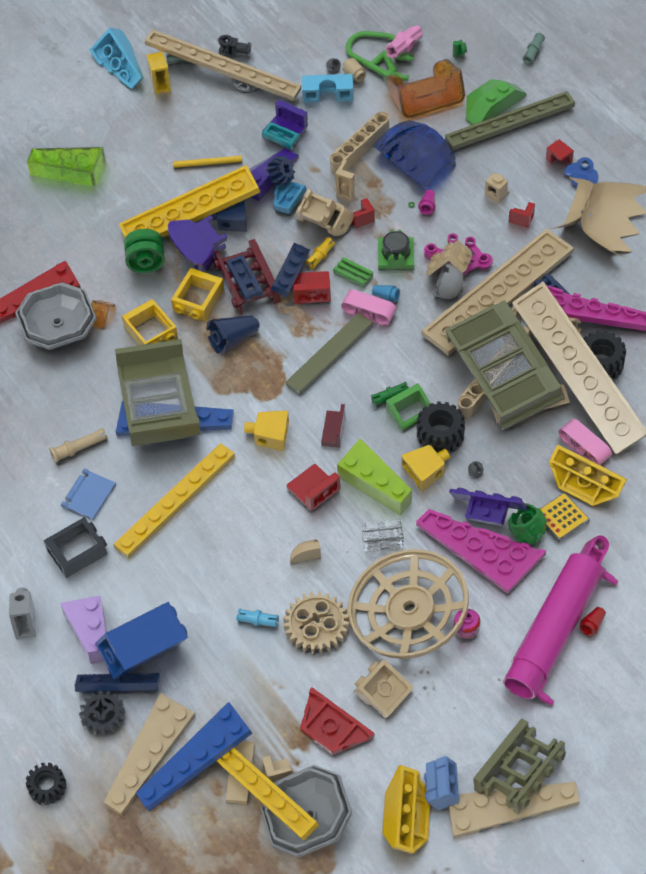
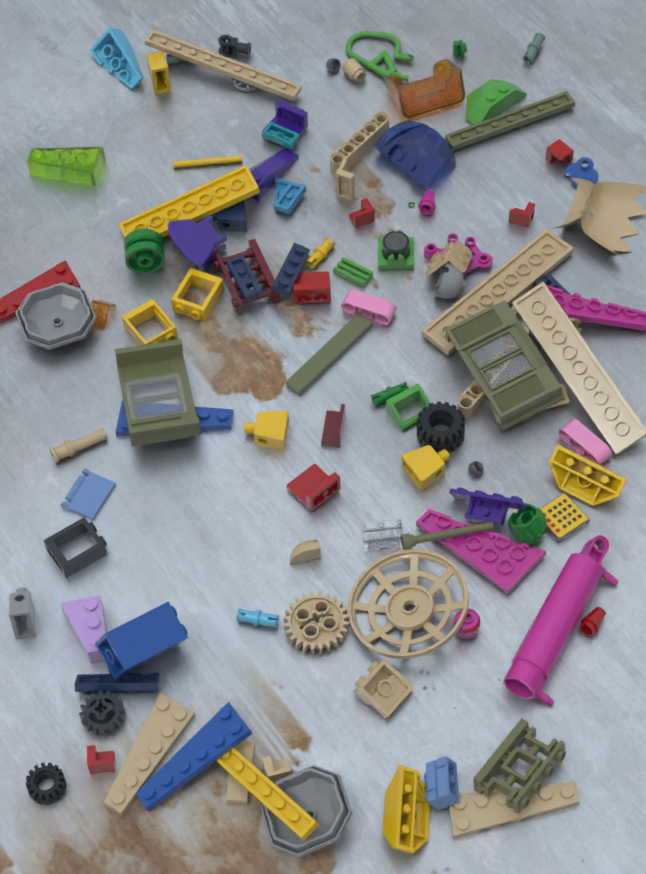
(100, 761): none -> red panel
(174, 500): yellow plate -> none
(231, 332): dark blue cone -> none
(280, 170): dark blue gear -> none
(320, 210): tan piece -> none
(331, 725): red wing -> none
(339, 84): medium azure arch -> none
(373, 477): lime wedge -> none
(386, 292): dark azure cone -> none
(404, 41): bright pink piece -> none
(409, 541): none -> olive piece
(497, 182): tan brick -> none
(610, 346): black tyre -> none

